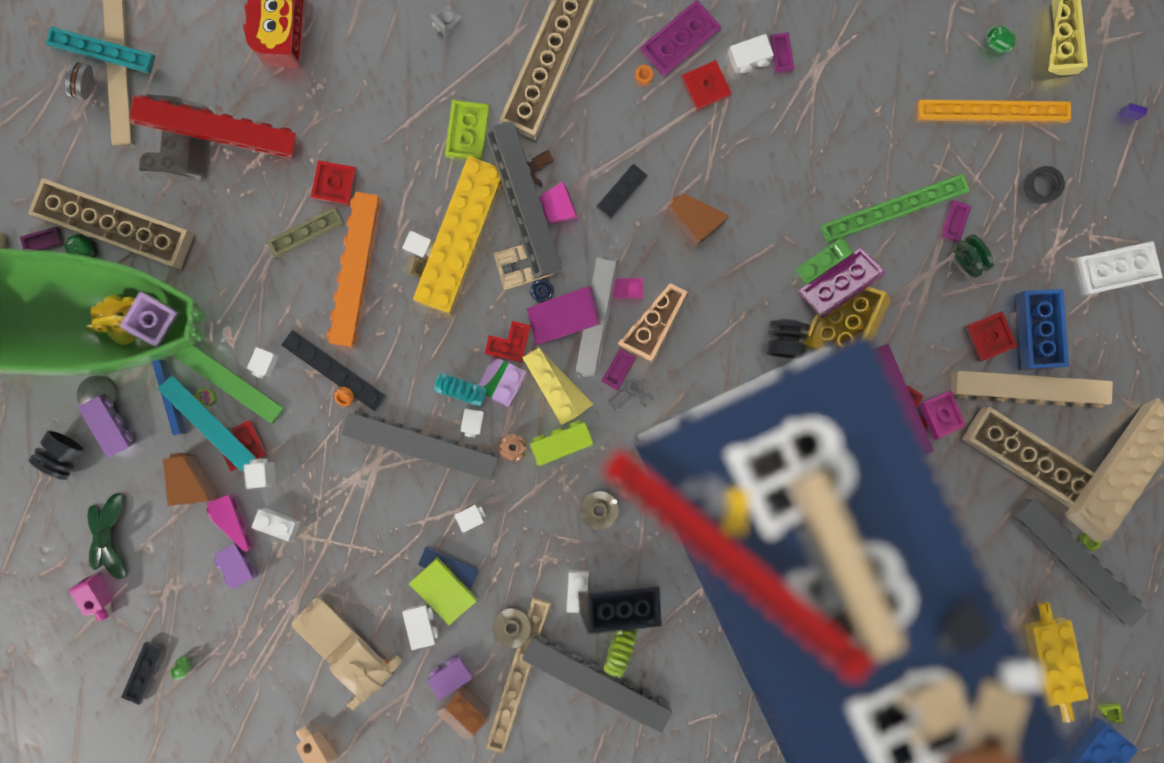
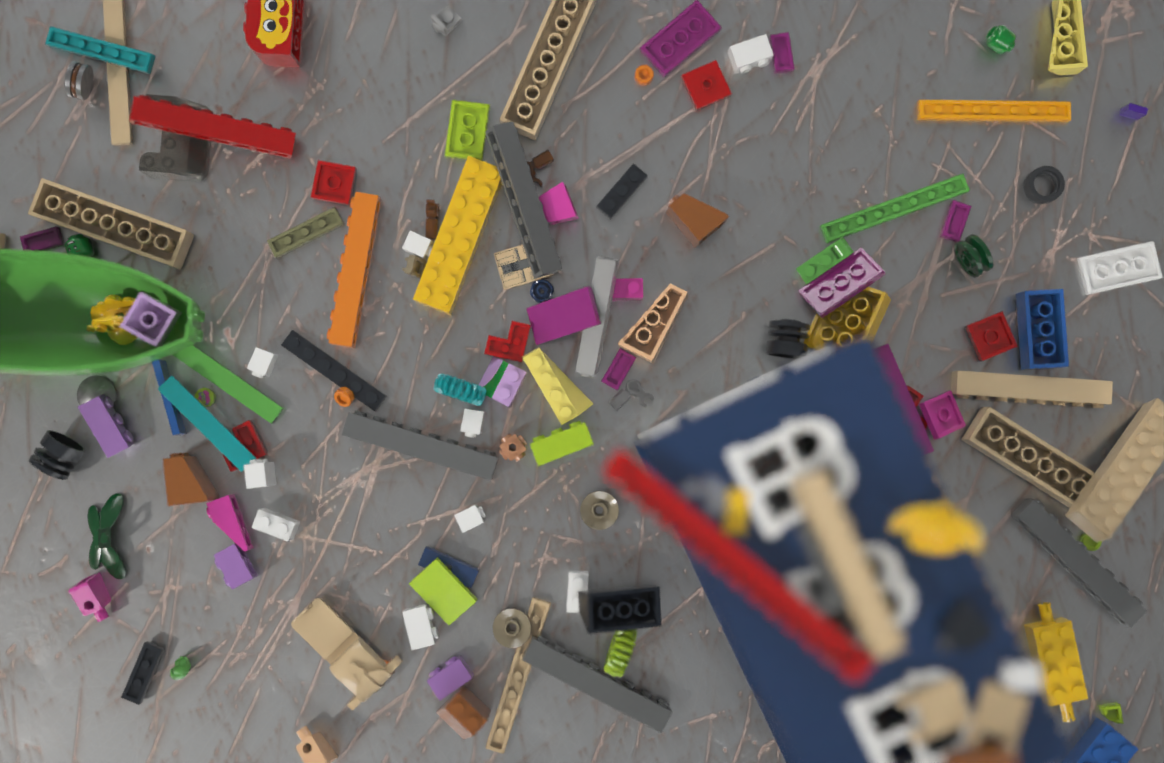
(432, 222): none -> reddish brown bar
(937, 529): none -> yellow piece

